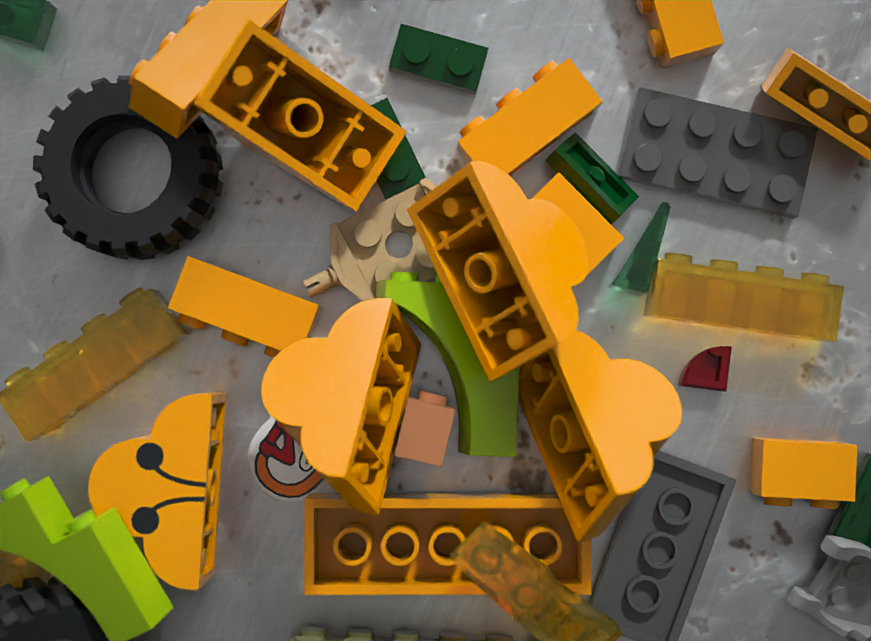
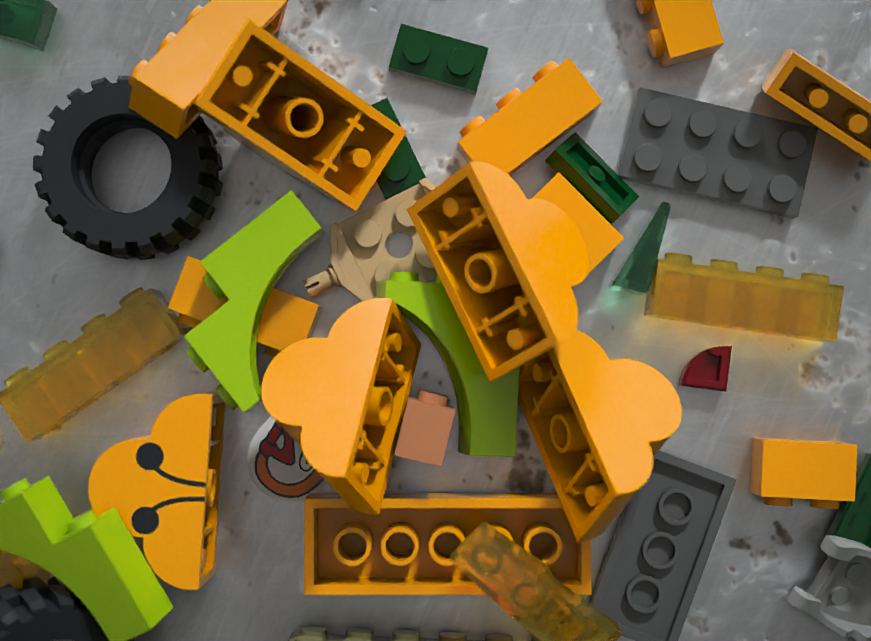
(246, 272): none -> lime arch

